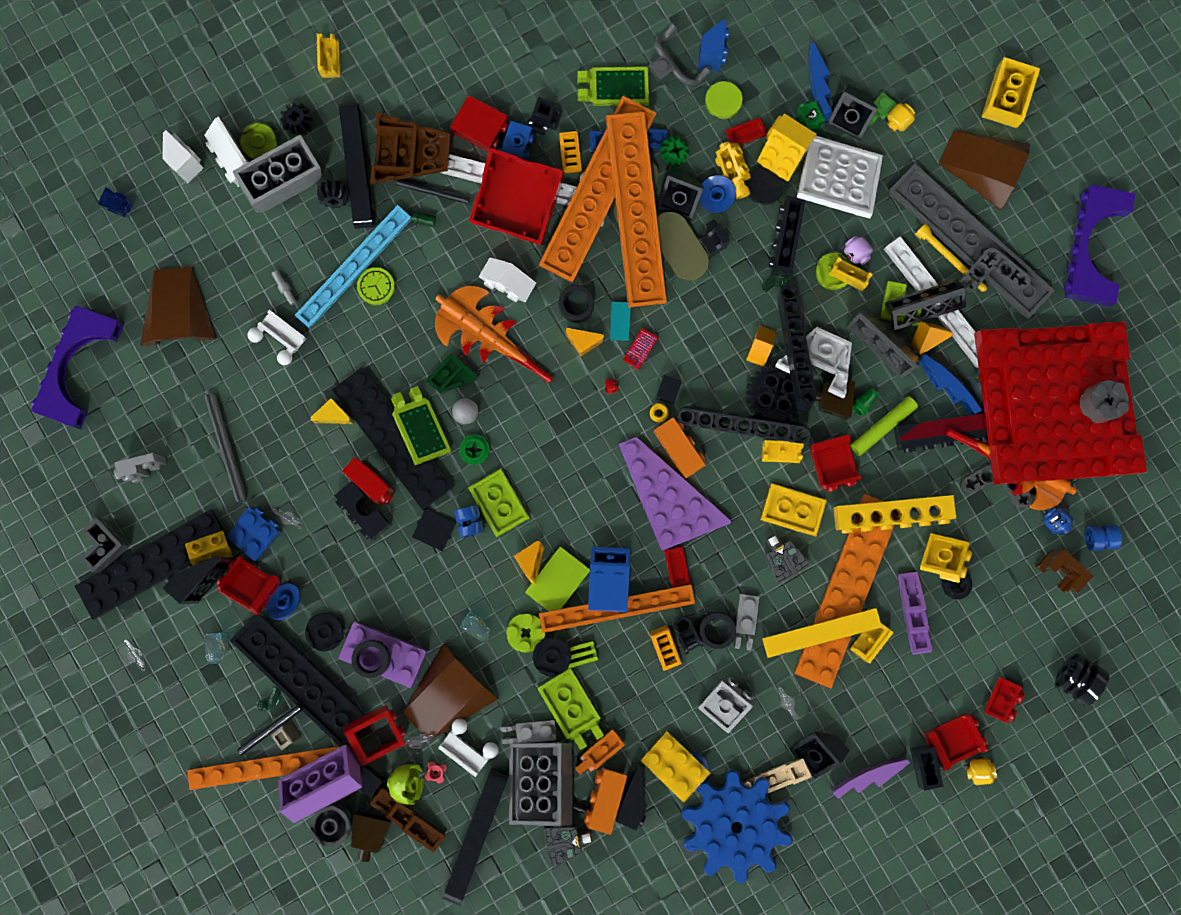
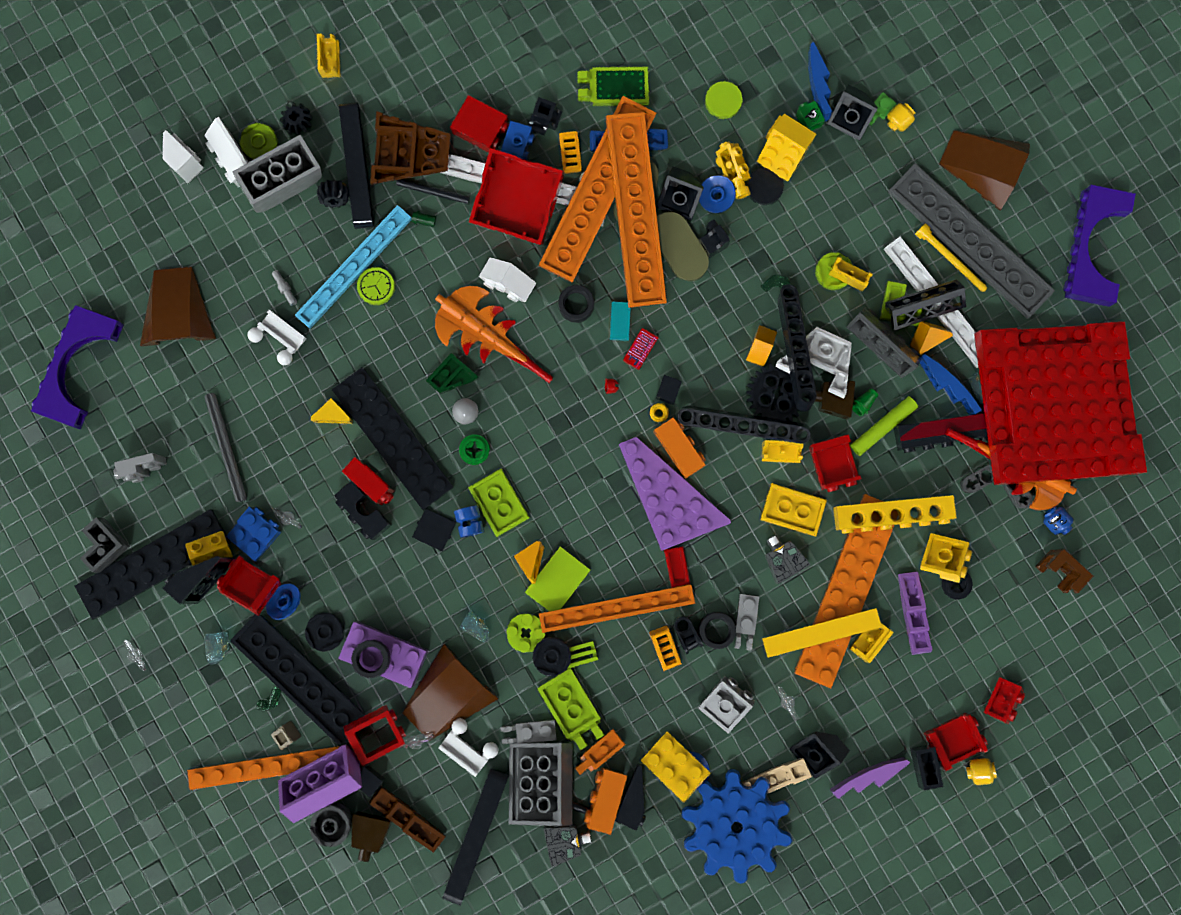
(115, 202): clear blue brick -> none
(270, 729): black bar -> none
(406, 784): lime cylinder -> none
(419, 427): tile -> none
(435, 767): coral plate -> none
(583, 340): light orange slope -> none
(609, 579): blue slope -> none
(664, 65): dark grey piece -> none
(671, 158): green gear -> none
(713, 47): blue slope -> none
(746, 132): red tile -> none
(788, 235): black brick -> none
(840, 177): white plate -> none
(858, 250): lavender head -> none
(995, 267): dark grey beam -> none
(1010, 92): yellow brick -> none
(1081, 679): black wheel -> none
(1103, 537): blue wheel -> none
(1104, 401): dark grey brick -> none

